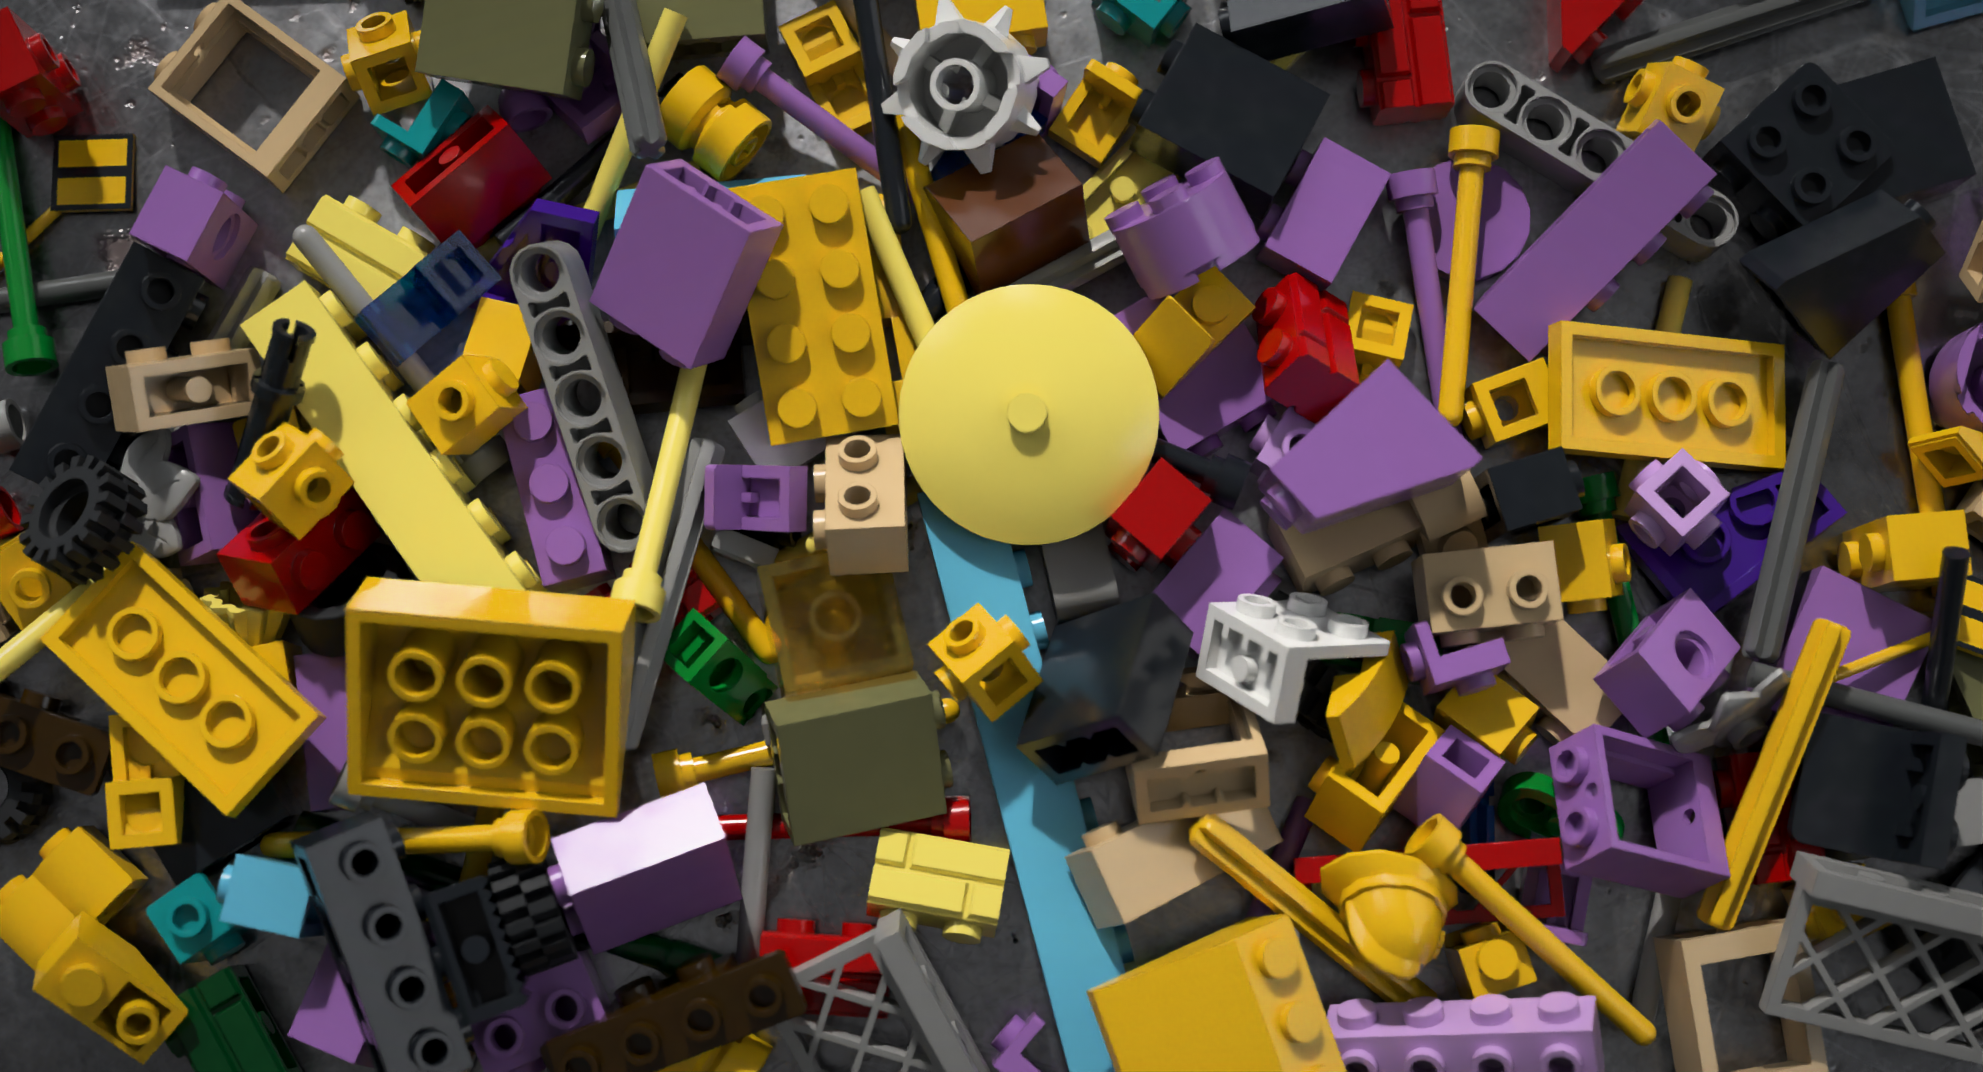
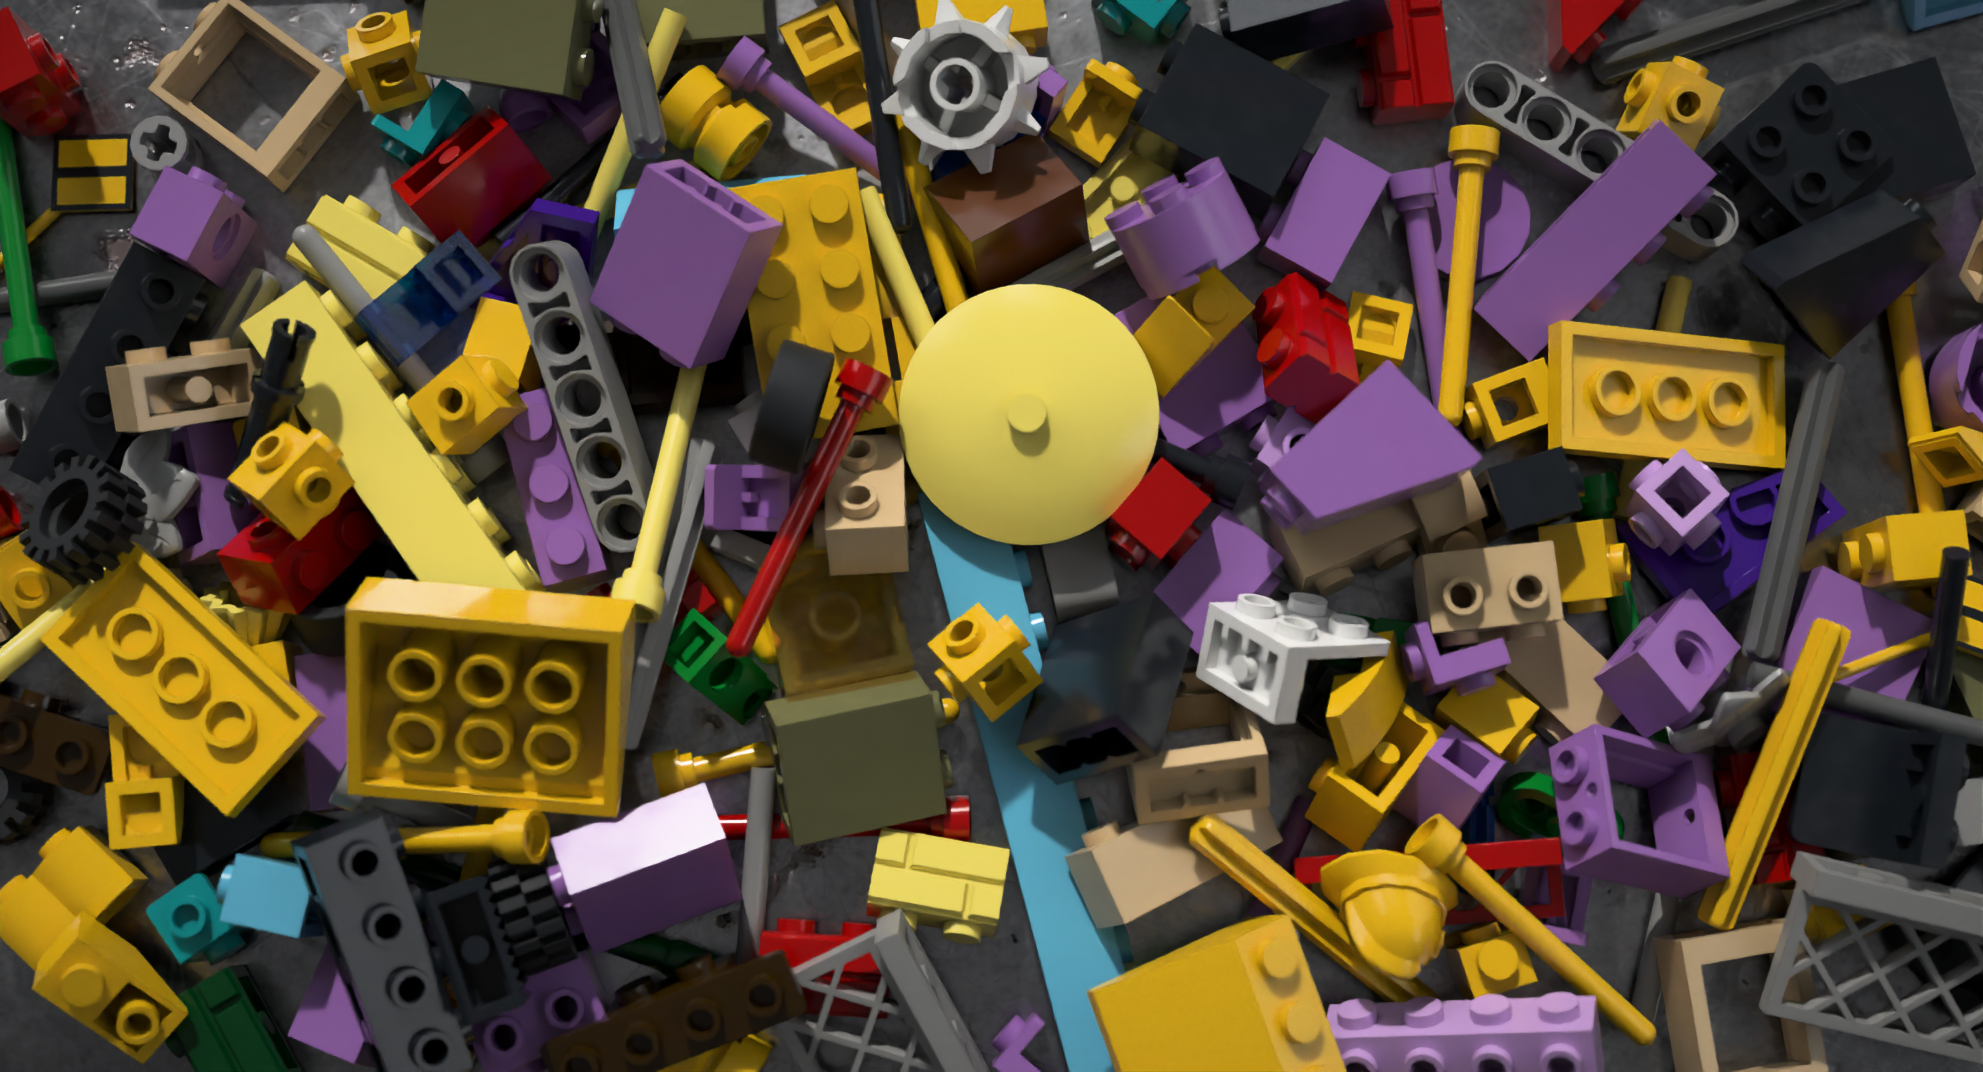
(165, 134): none -> light grey bush
(791, 406): none -> black tyre
(858, 392): none -> red piece

